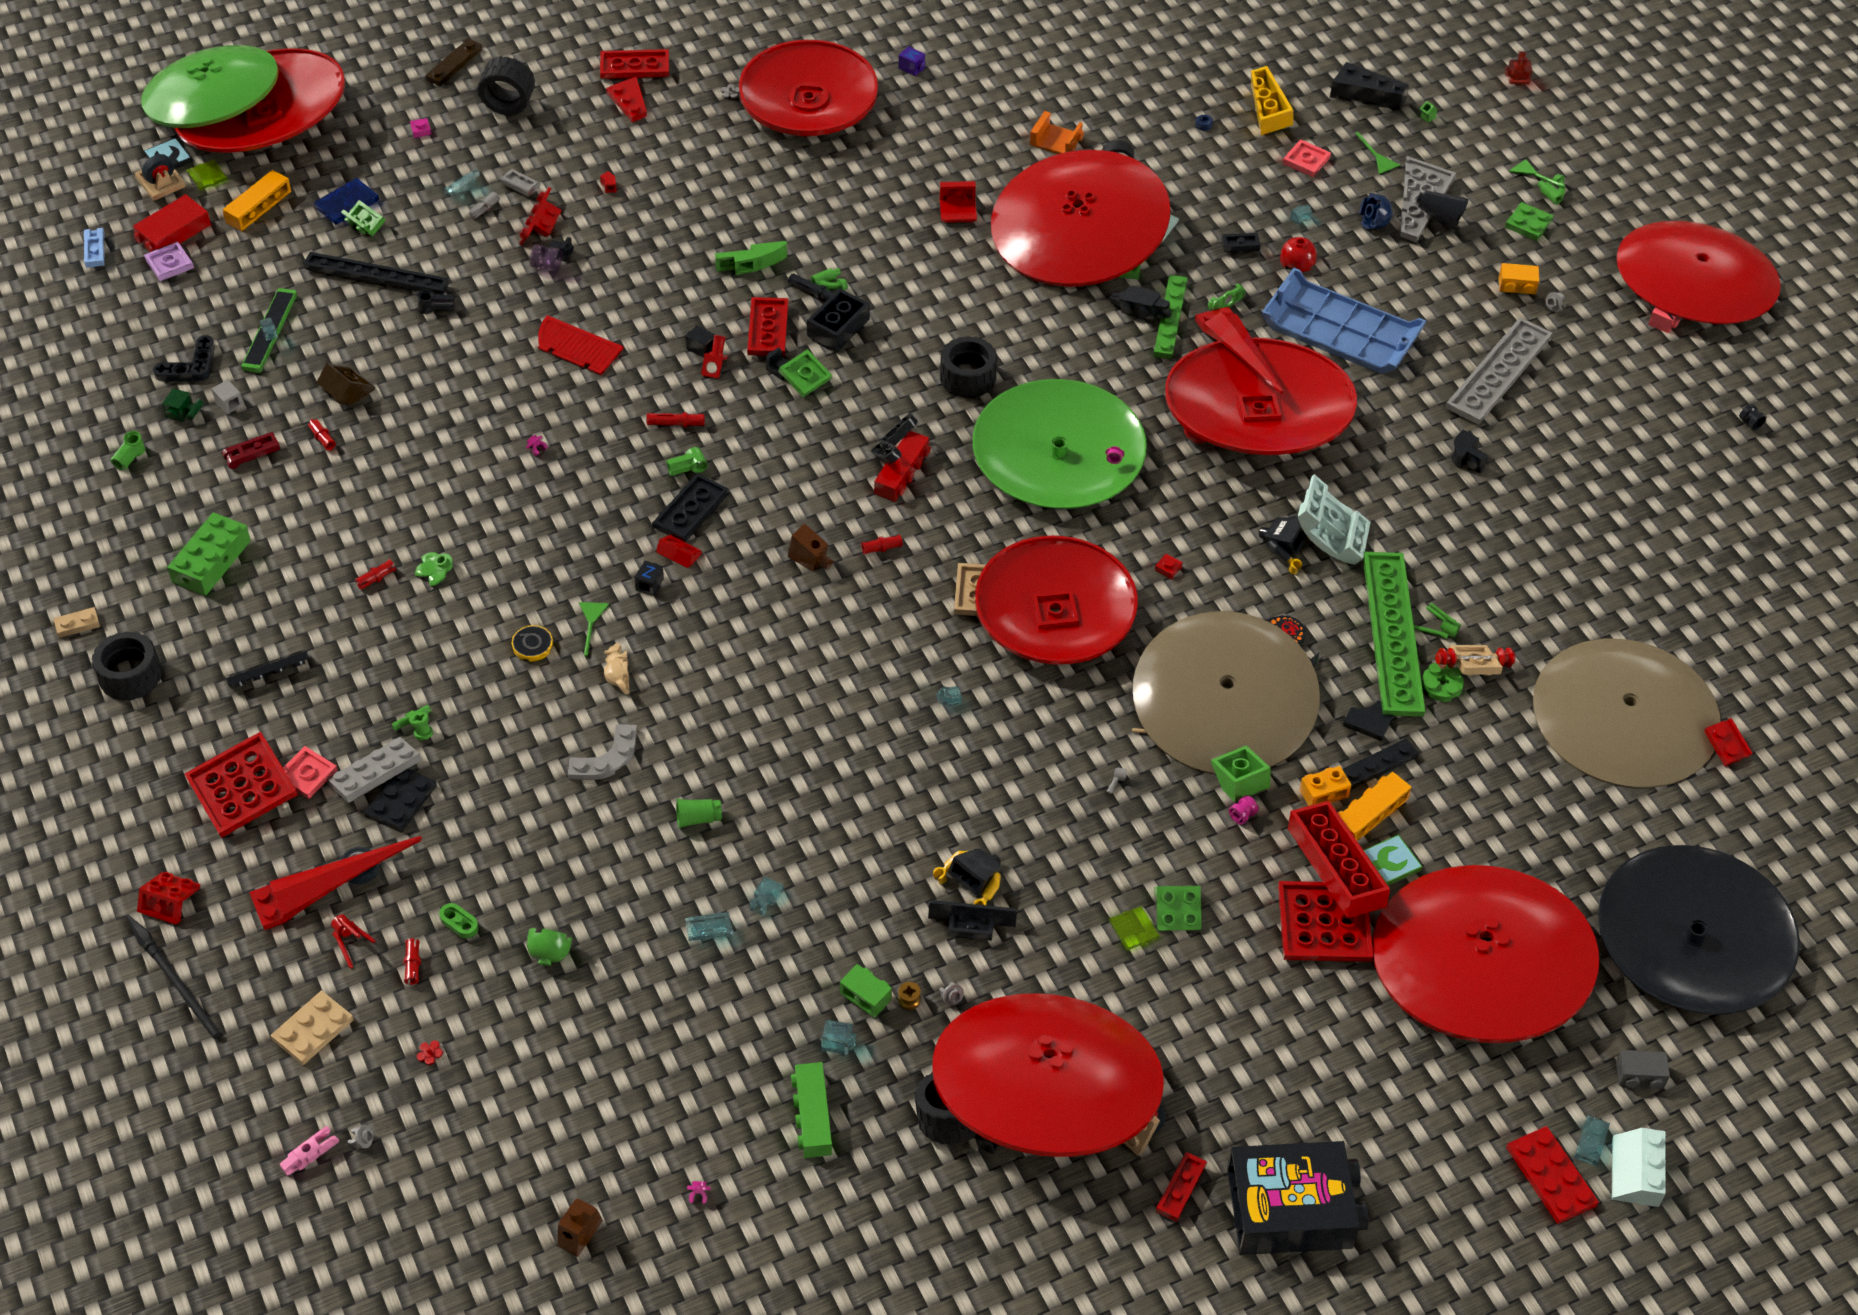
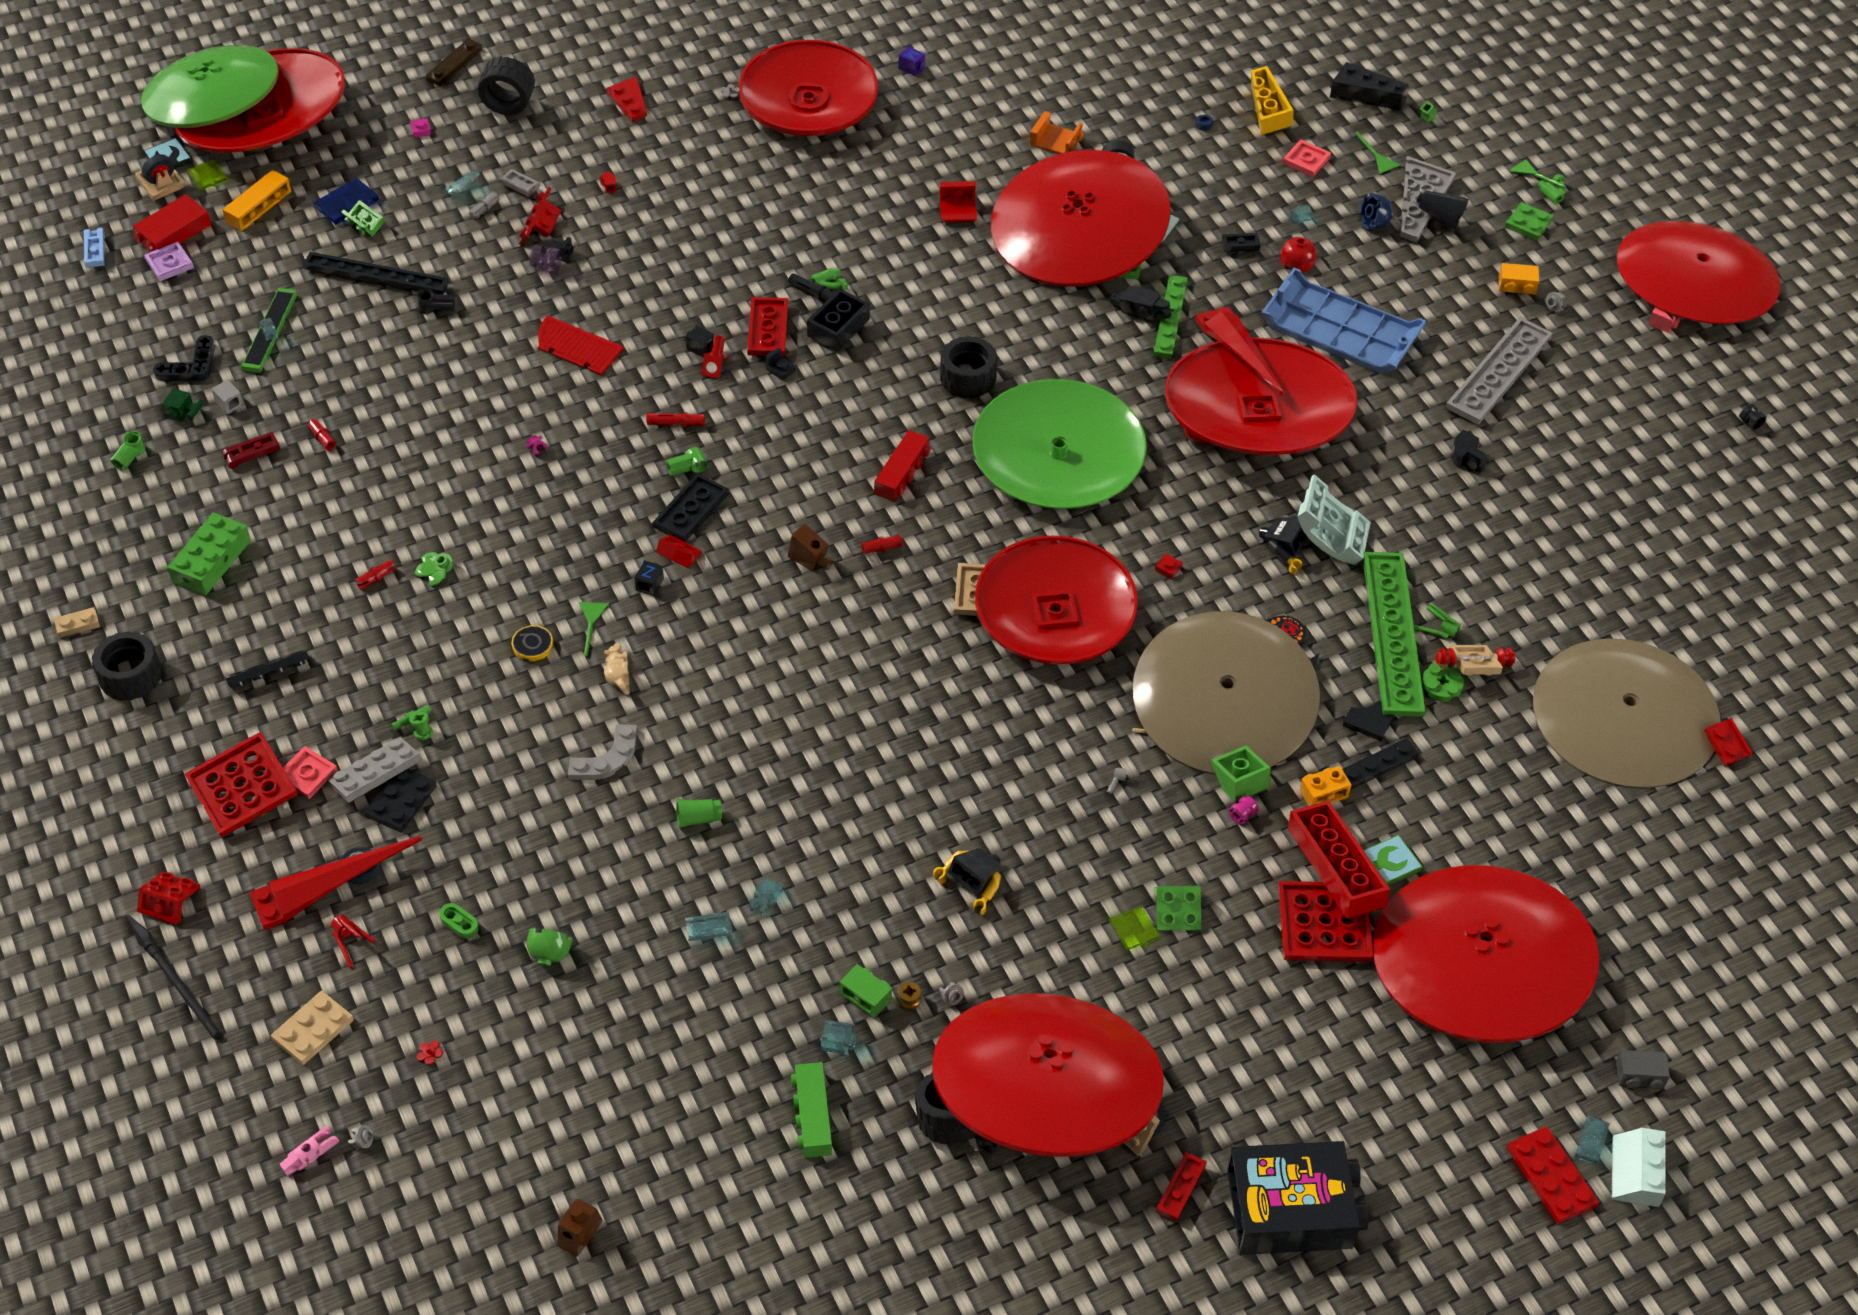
(344, 384): dark brown slope -> none
(411, 961): red pin -> none
(634, 63): red plate -> none
(698, 1188): dark pink plate -> none
(752, 260): bright green slope -> none
(805, 373): bright green plate -> none
(885, 449): black beam -> none
(949, 696): clear light blue piece -> none
(972, 920): black bracket -> none
(1114, 455): dark pink plate -> none
(1217, 303): bright green piece -> none
(1375, 805): light orange brick -> none
(1519, 70): clear red brick -> none
(1741, 920): black dish -> none

